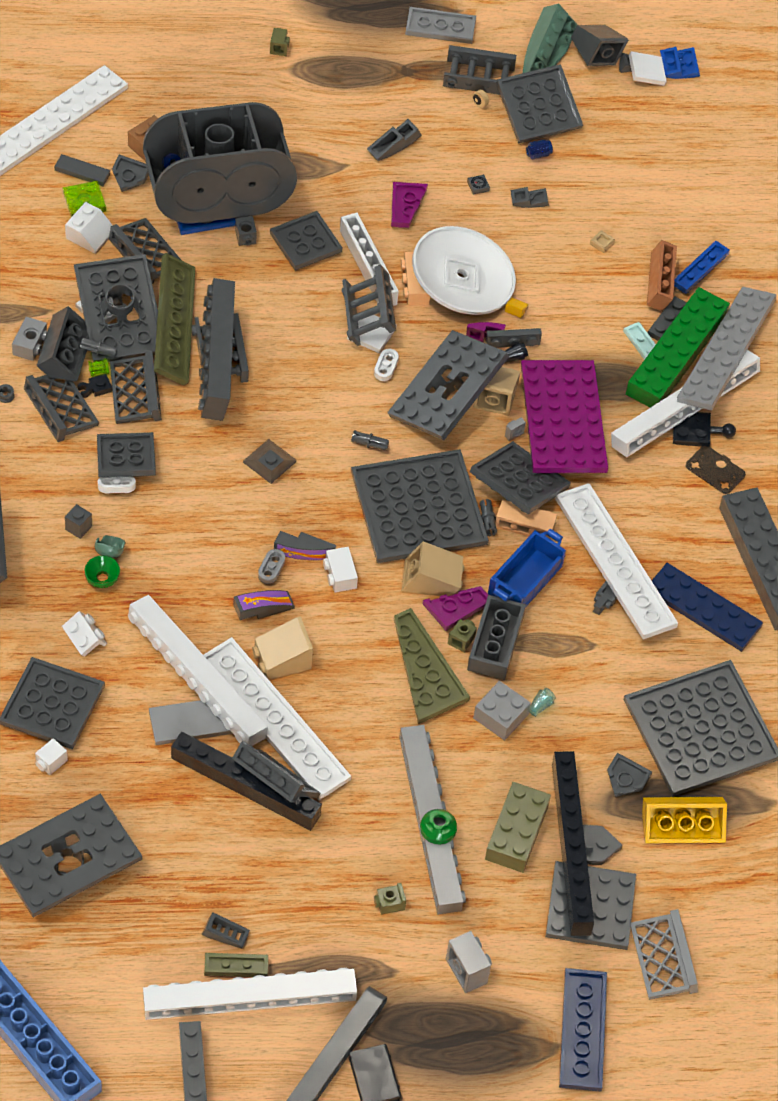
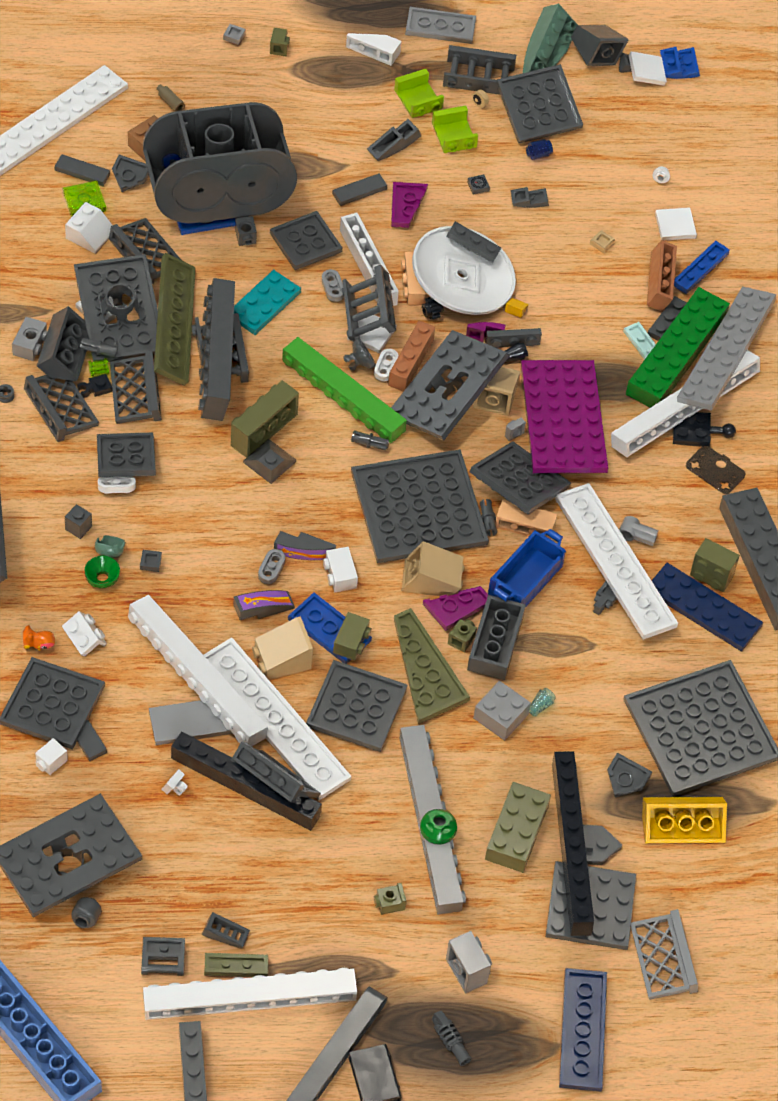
(39, 640): none -> orange animal
(86, 912): none -> dark grey head
(91, 743): none -> dark grey tile
(150, 560): none -> dark grey plate
(163, 949): none -> dark grey plate
(170, 98): none -> dark tan cylinder
(175, 784): none -> white tile
(234, 34): none -> light grey plate
(264, 418): none -> olive brick
(265, 301): none -> teal plate
(322, 623): none -> blue tile
(334, 287): none -> light grey plate
(344, 390): none -> bright green brick
(351, 636): none -> olive brick
(356, 705): none -> dark grey plate
(359, 189): none -> dark grey tile
(360, 356): none -> dark grey hair
(376, 46): none -> white slope
(411, 356): none -> nougat brick
(417, 93): none -> lime panel
(432, 308): none -> black gear
(451, 1037): none -> dark grey hinge
(453, 129): none -> lime panel
(473, 242): none -> dark grey plate
(632, 529): none -> light grey piece
(661, 171): none -> white plate
(675, 224): none -> white tile
(714, 565): none -> olive brick

